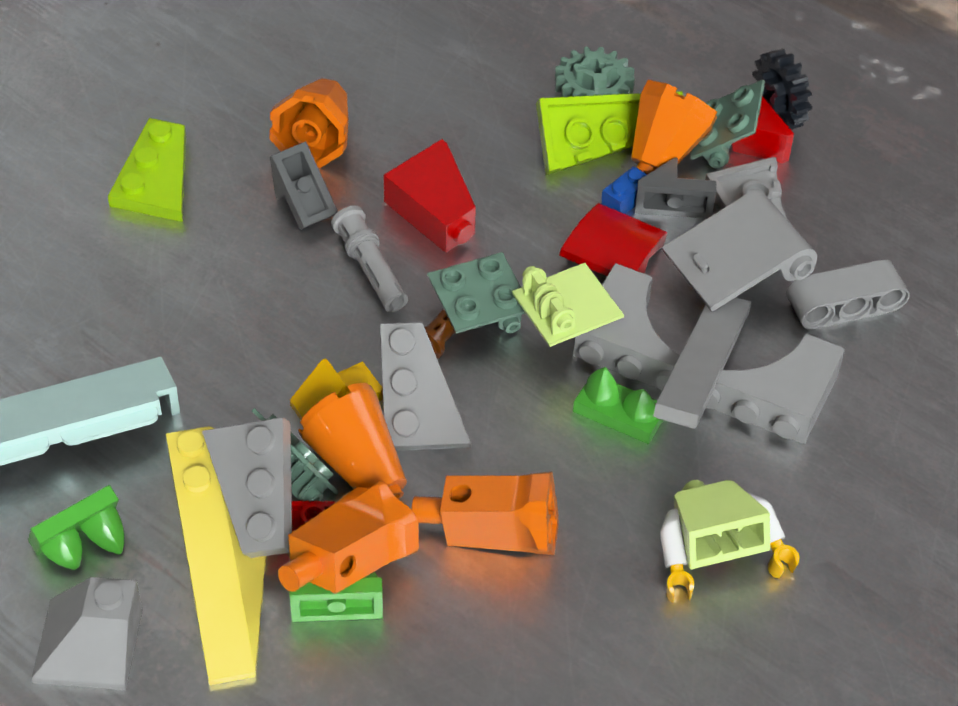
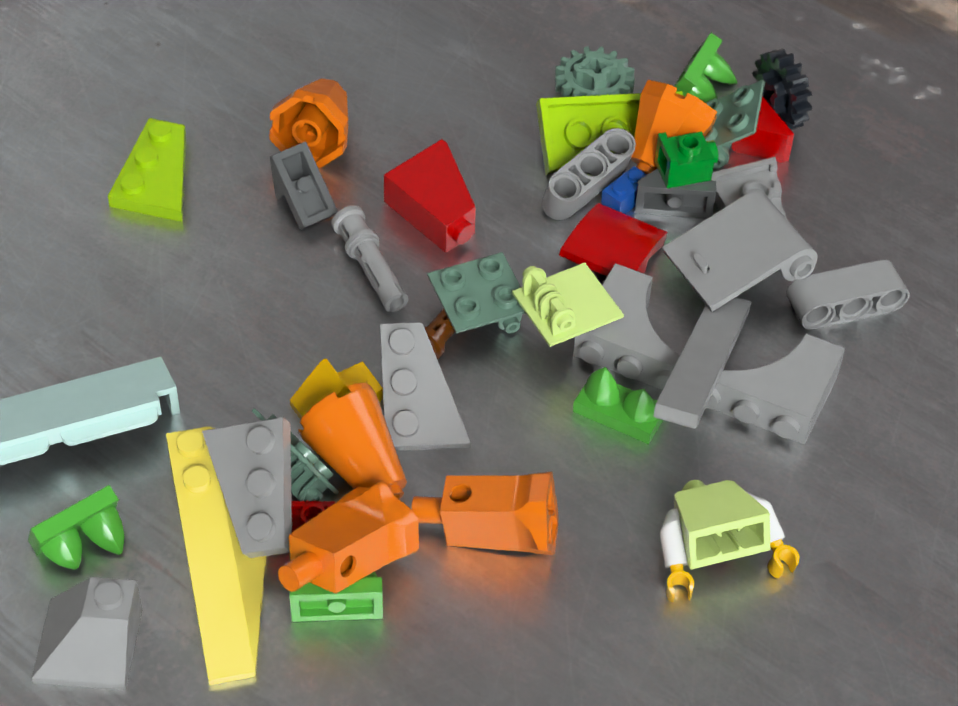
(581, 187): none -> light grey beam
(685, 159): none -> green brick
(703, 65): none -> bright green tile

